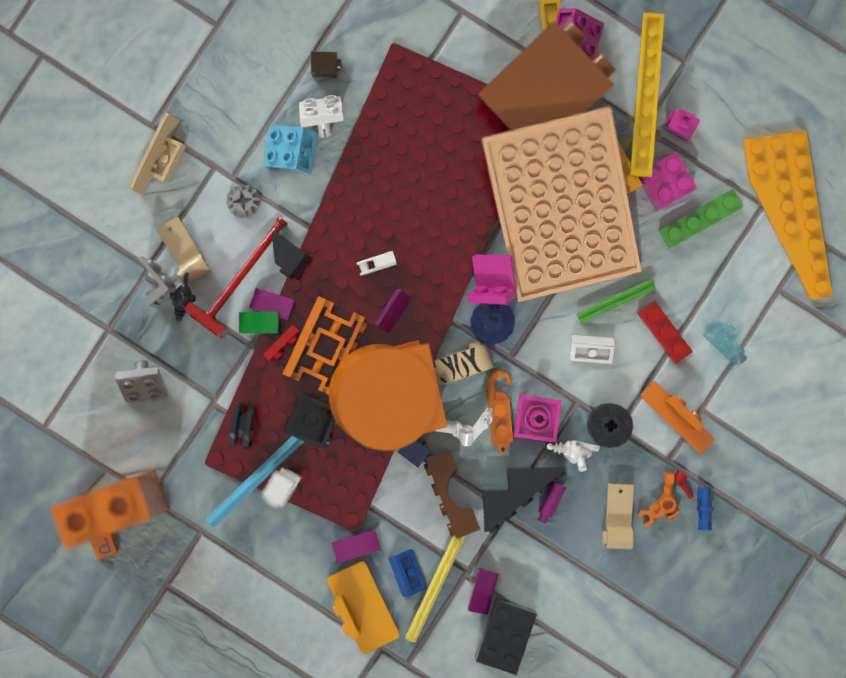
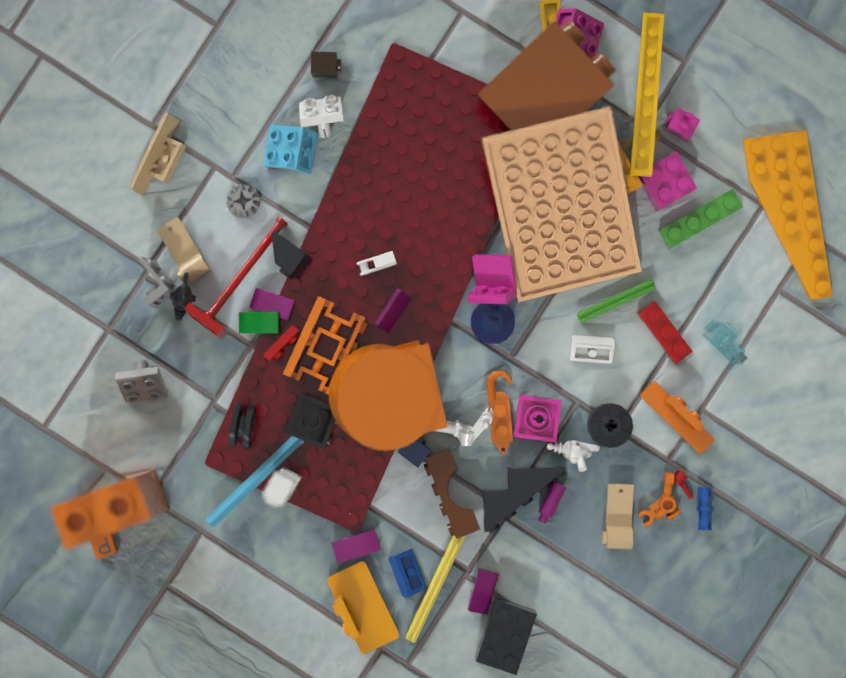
(463, 364): tan door -> none

